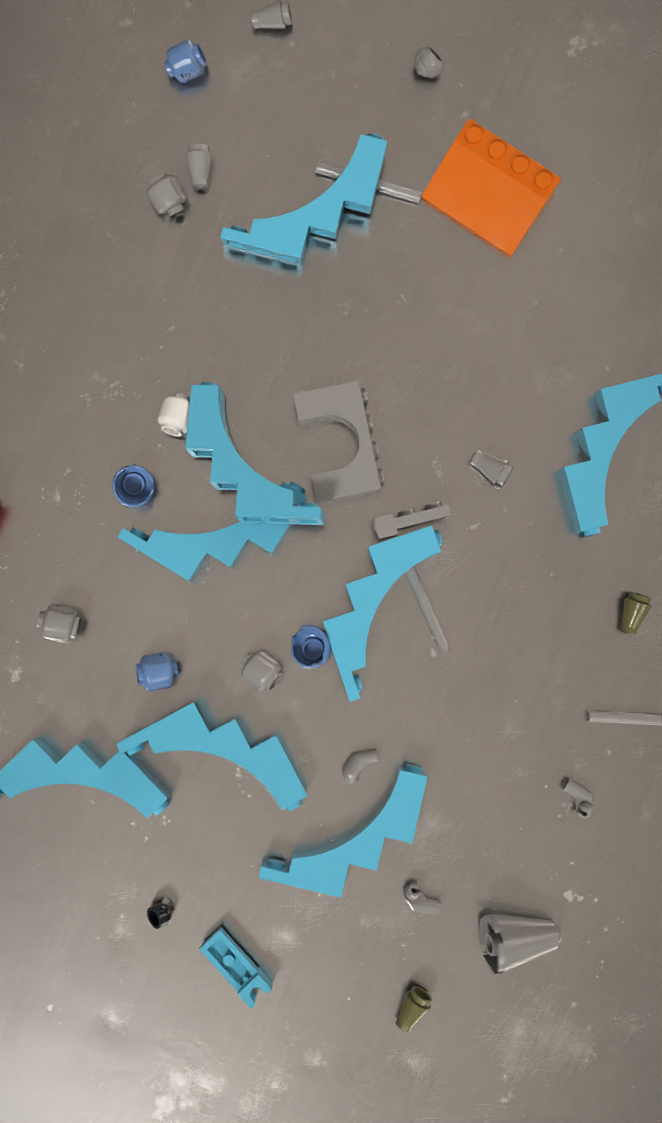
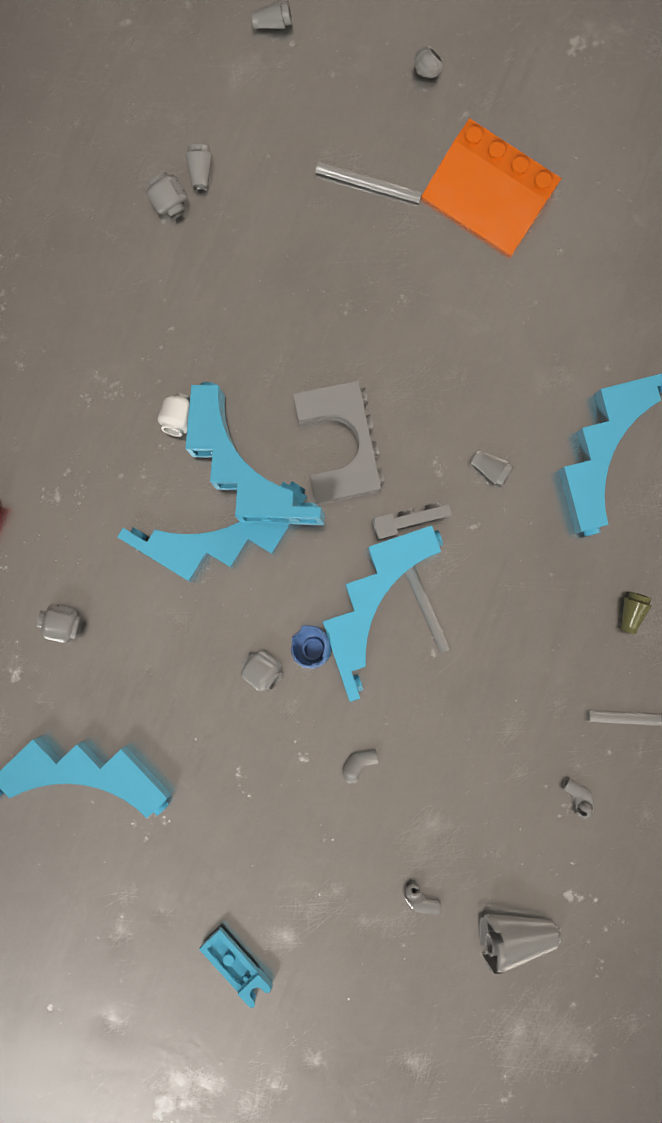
(133, 485): medium blue hair -> none
(156, 671): medium blue head -> none
(159, 915): black hinge -> none
(185, 61): medium blue head -> none
(188, 732): medium azure arch -> none
(288, 234): medium azure arch -> none
(327, 867): medium azure arch -> none
(414, 1007): olive cone -> none

